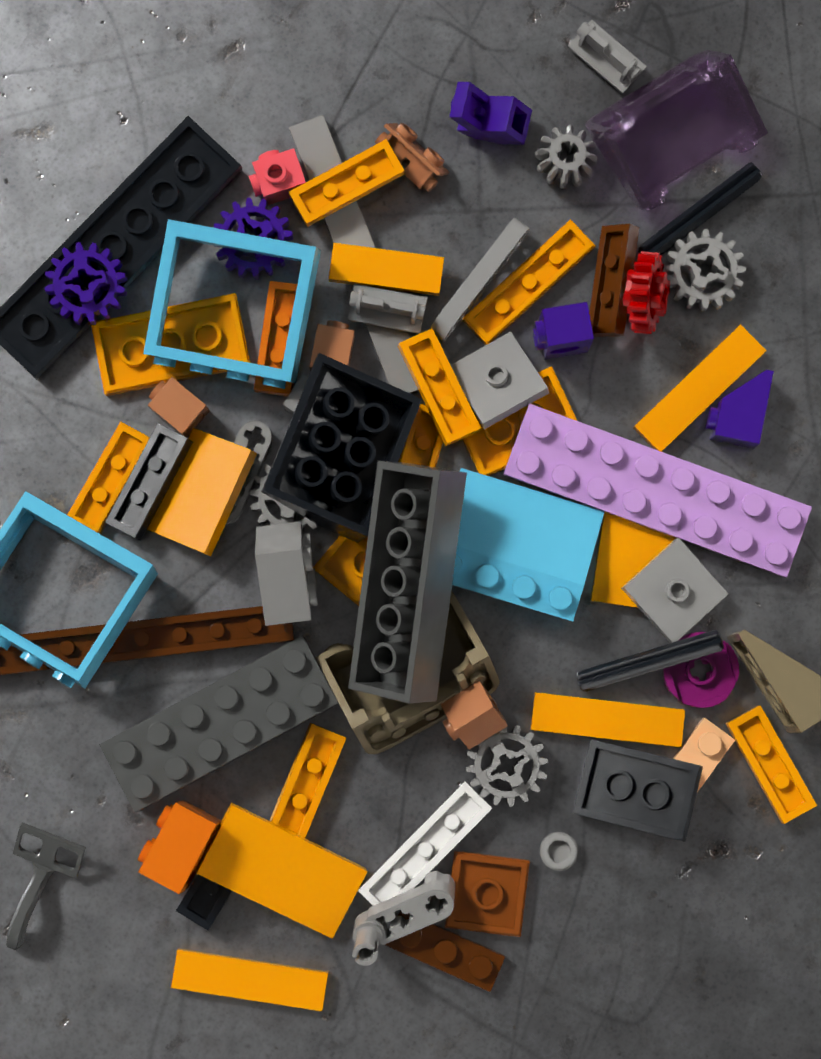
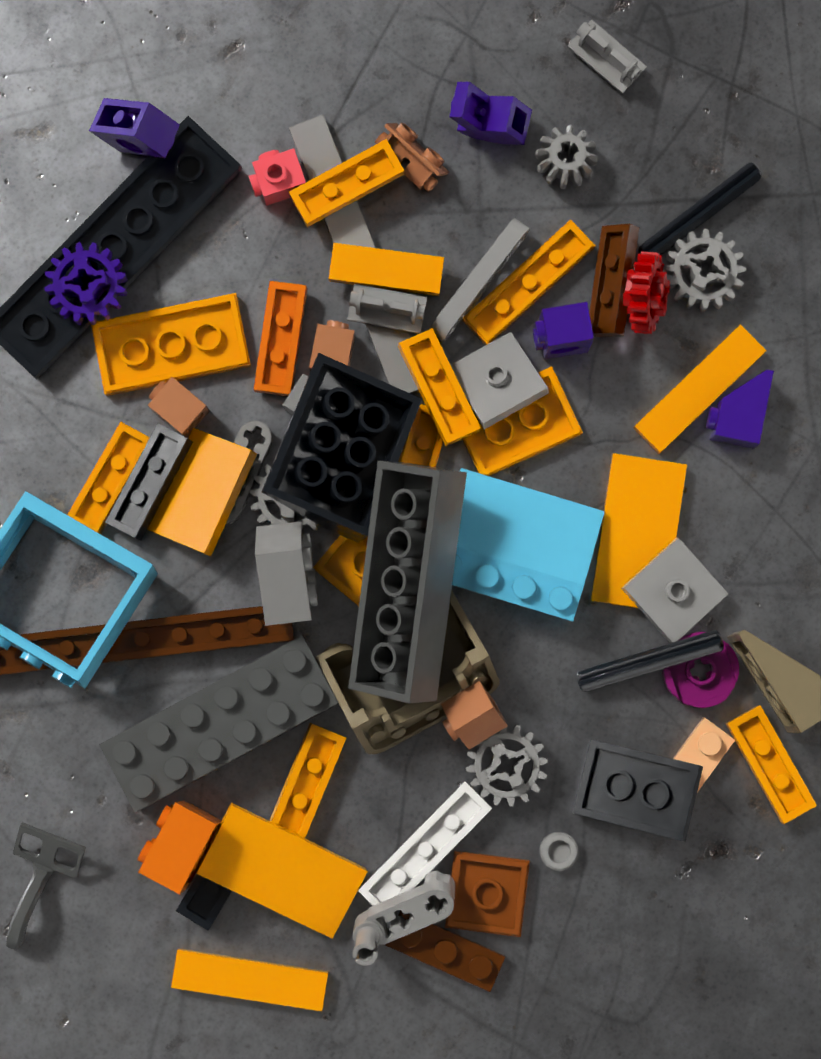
(134, 127): none -> dark purple brick
(244, 242): medium azure window -> none
(269, 228): dark purple gear -> none
(607, 719): light orange tile -> none
(657, 490): lavender plate -> none
(676, 125): clear purple windscreen -> none

